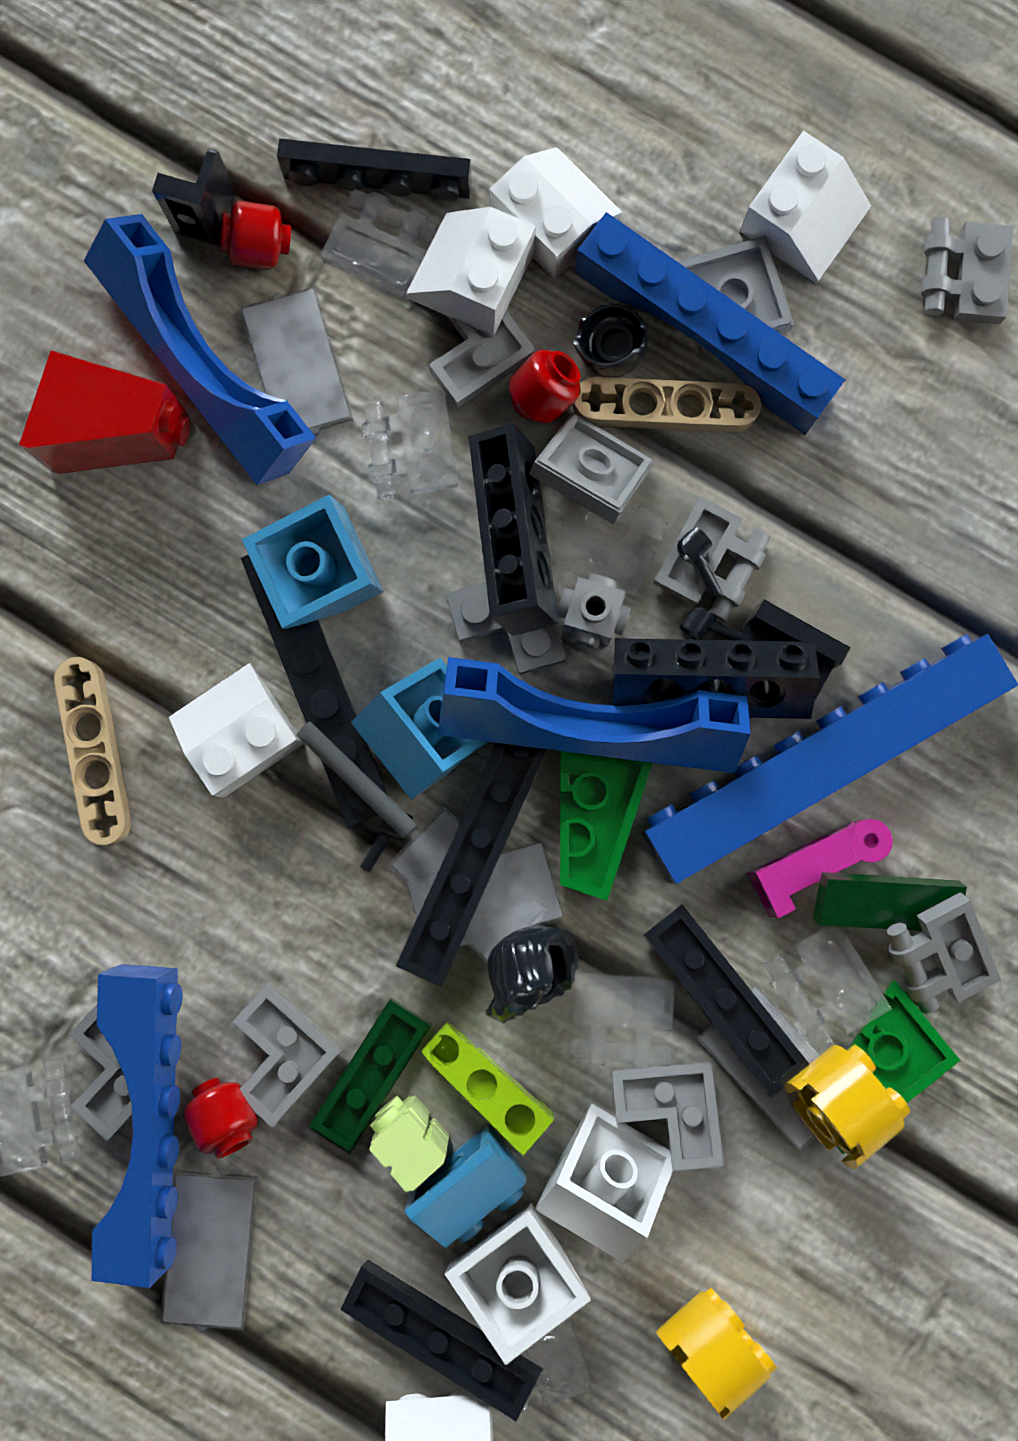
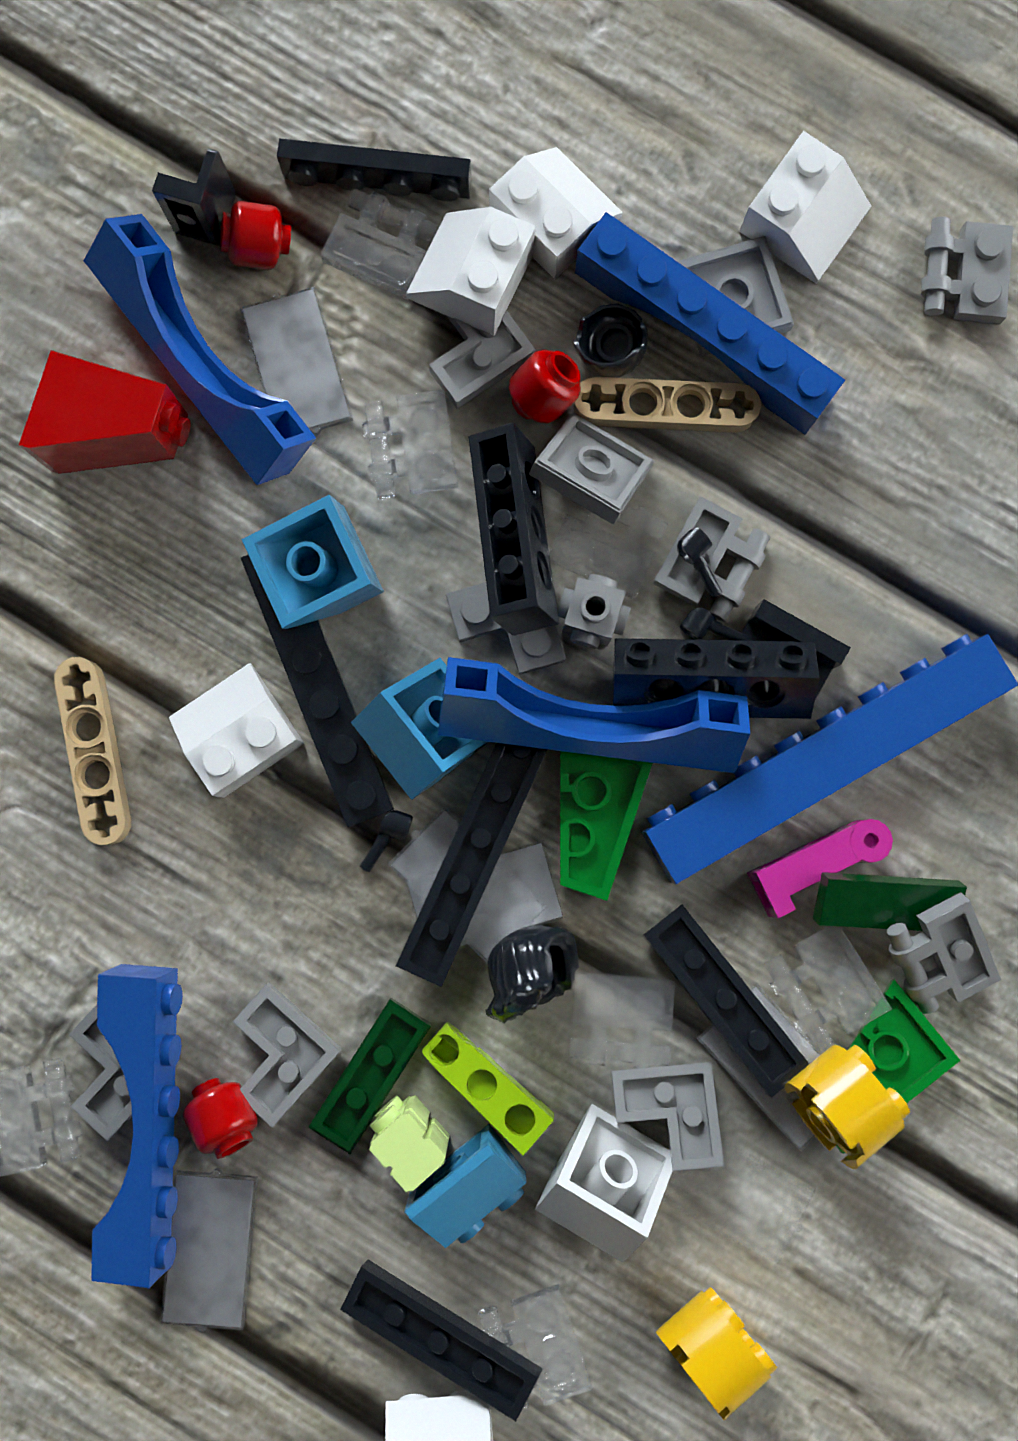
(356, 779): dark grey bar -> none
(517, 1283): white slope -> none

